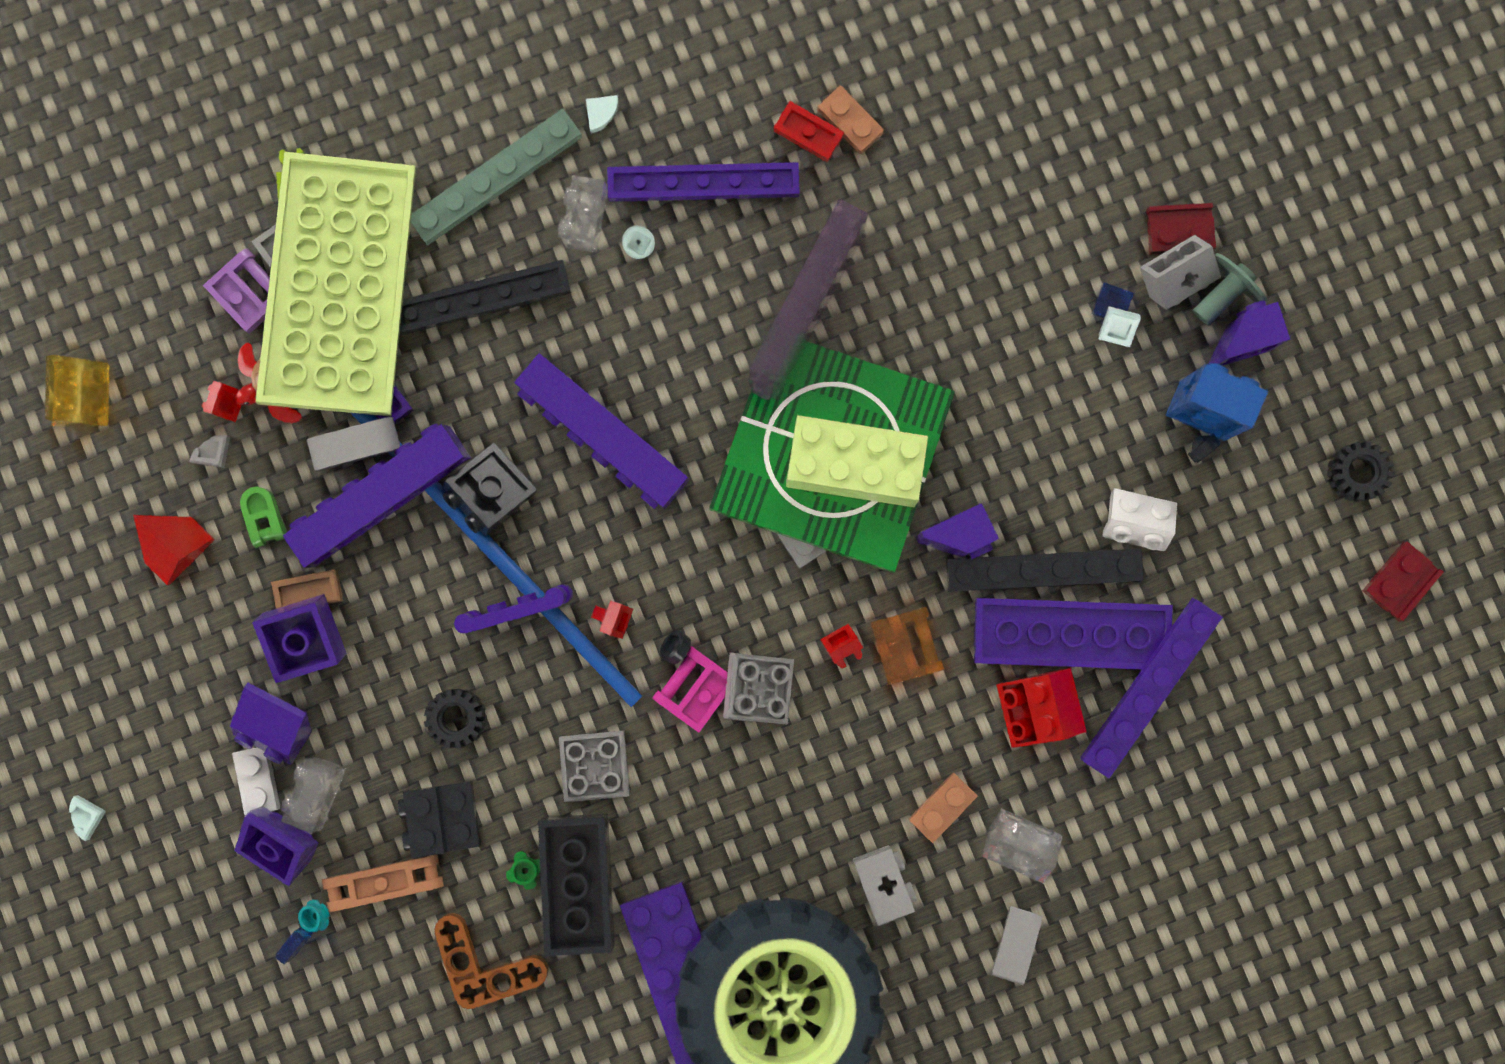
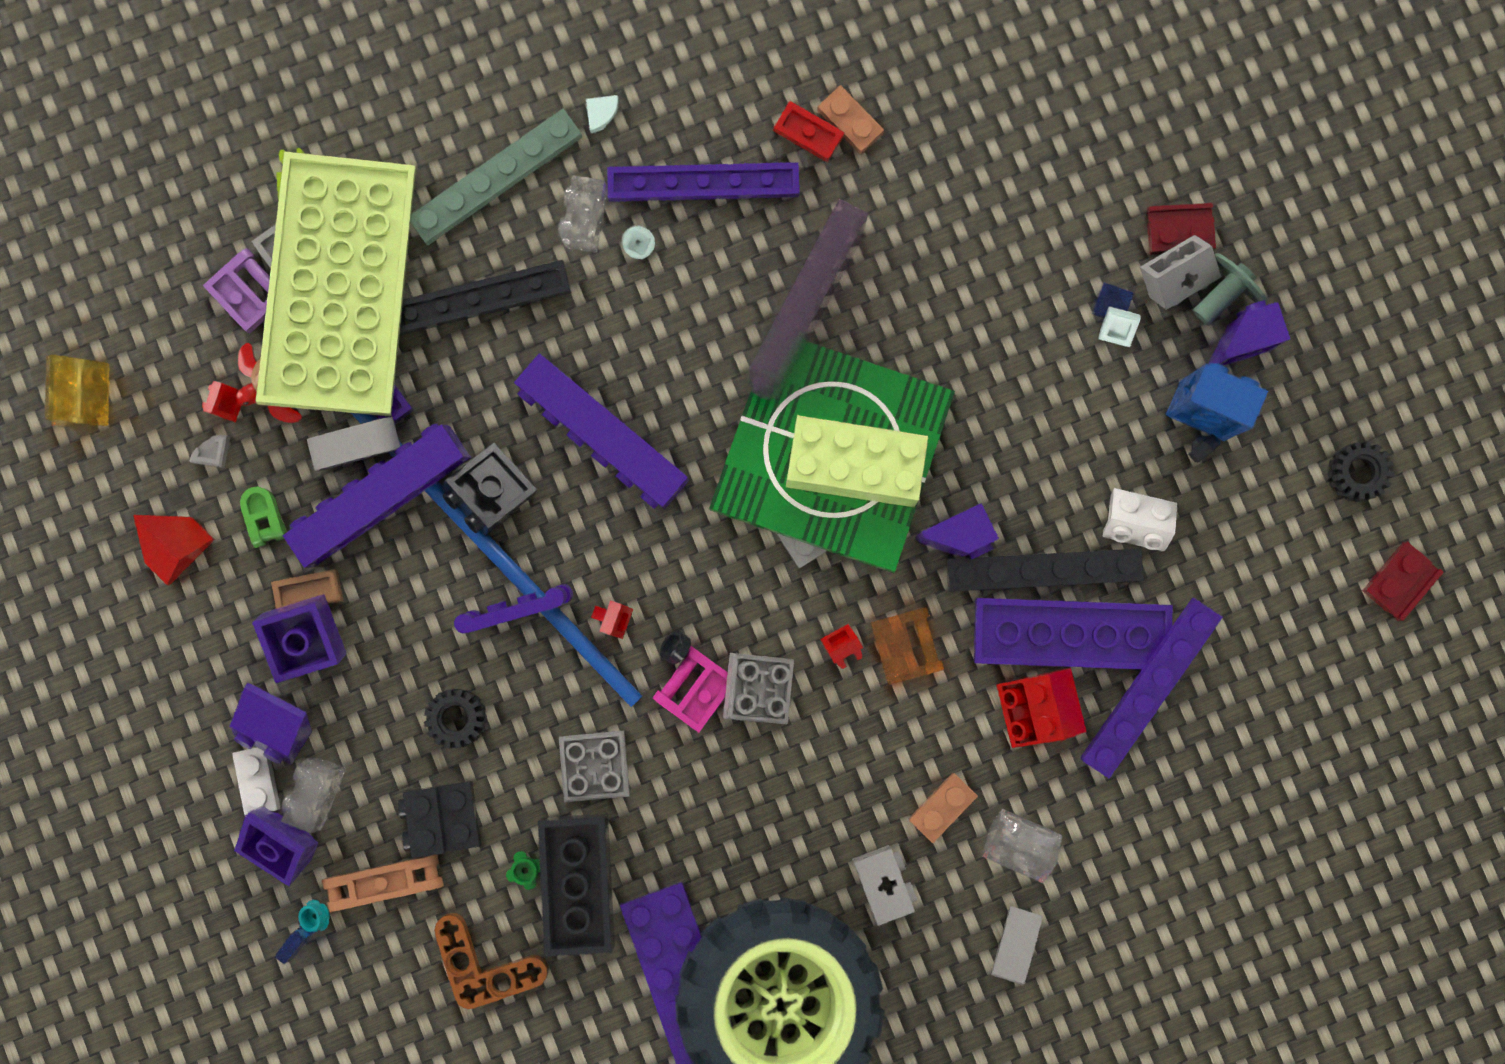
(85, 817): light aqua tile -> none

